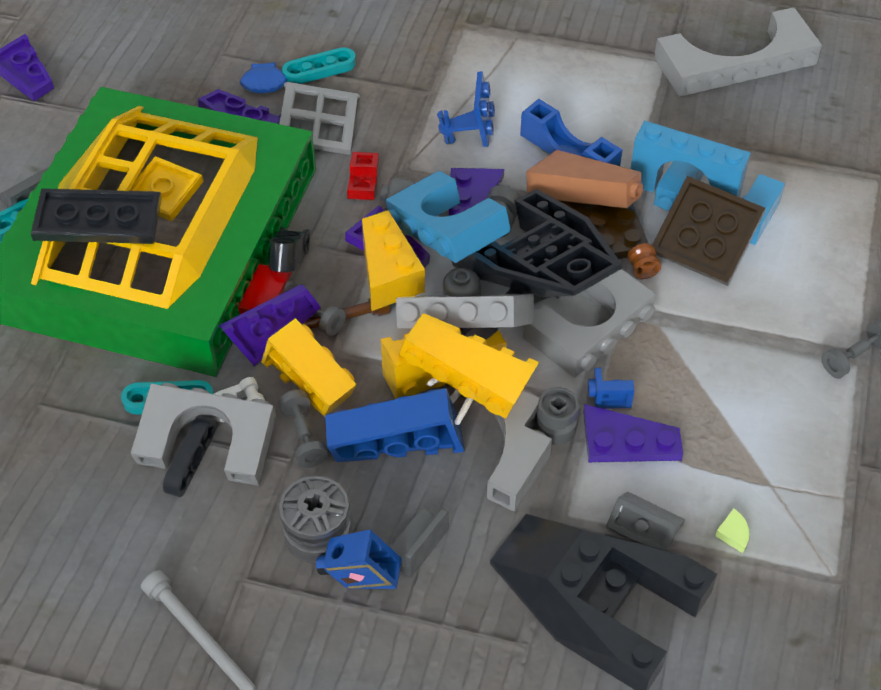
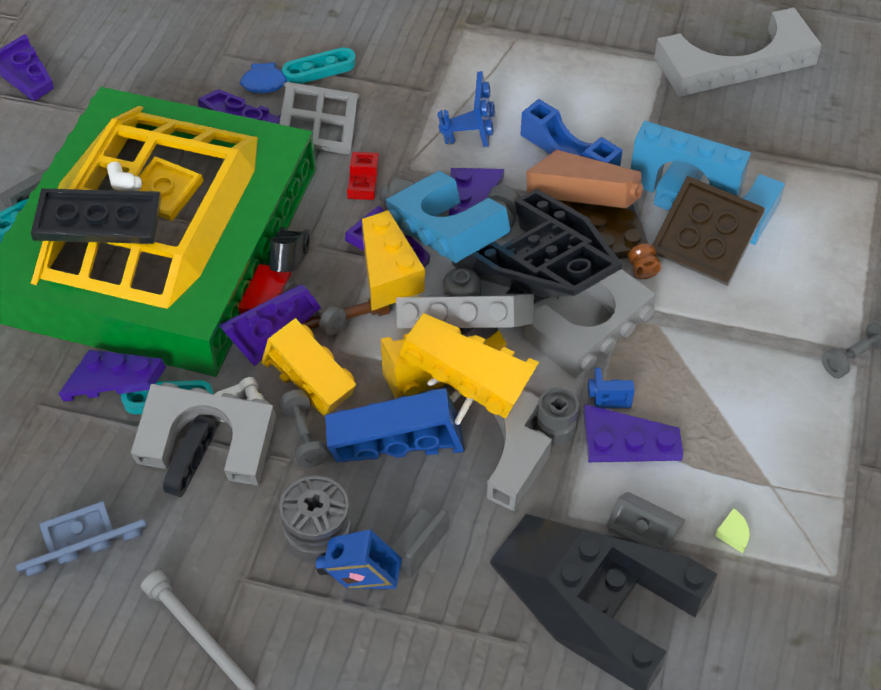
(78, 532): none -> sand blue bracket
(111, 371): none -> dark purple wing
(121, 180): none -> white arm

